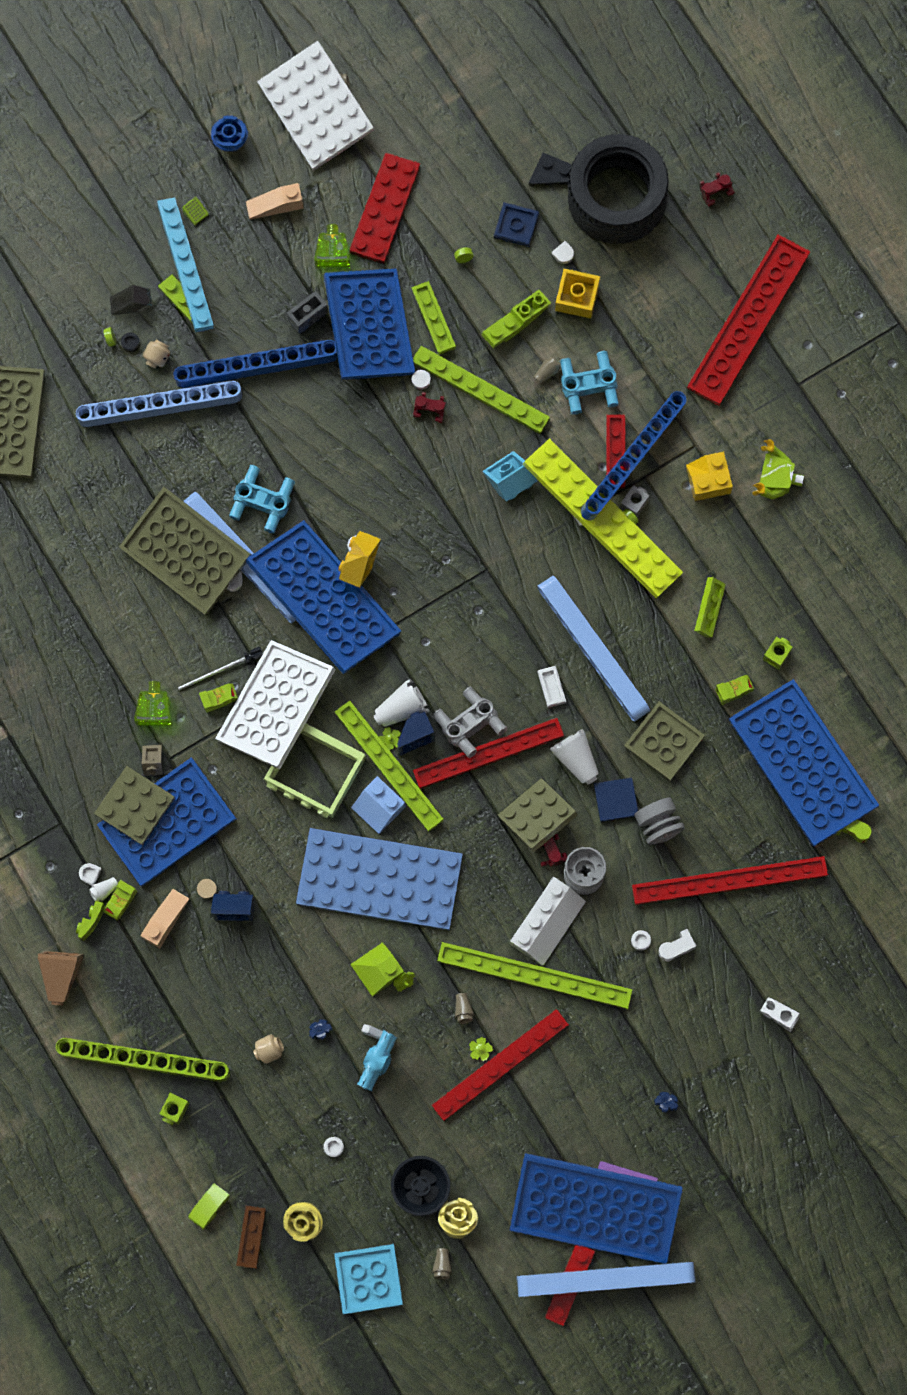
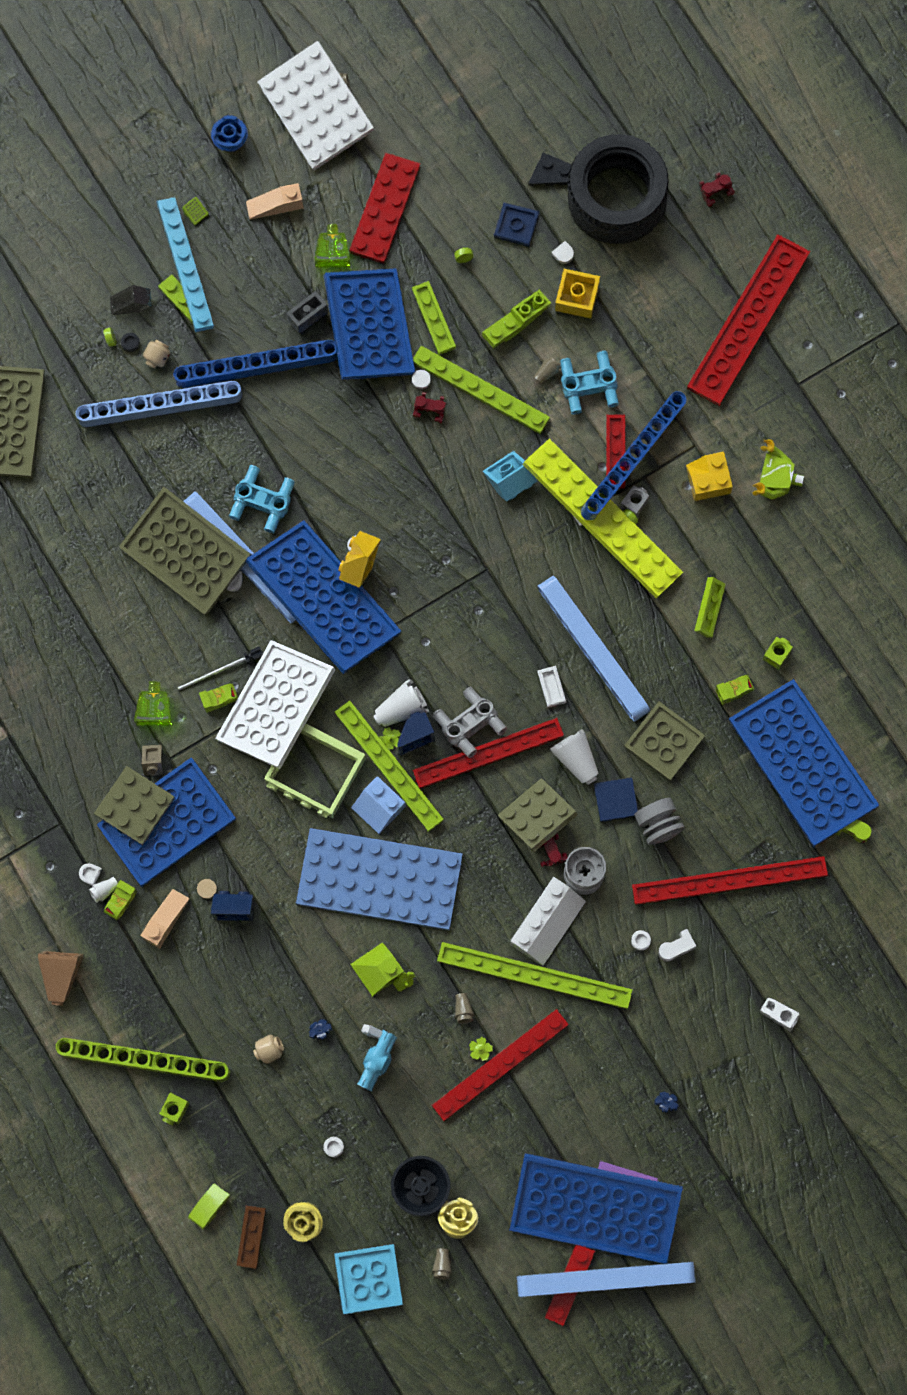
(88, 925): lime slope -> none

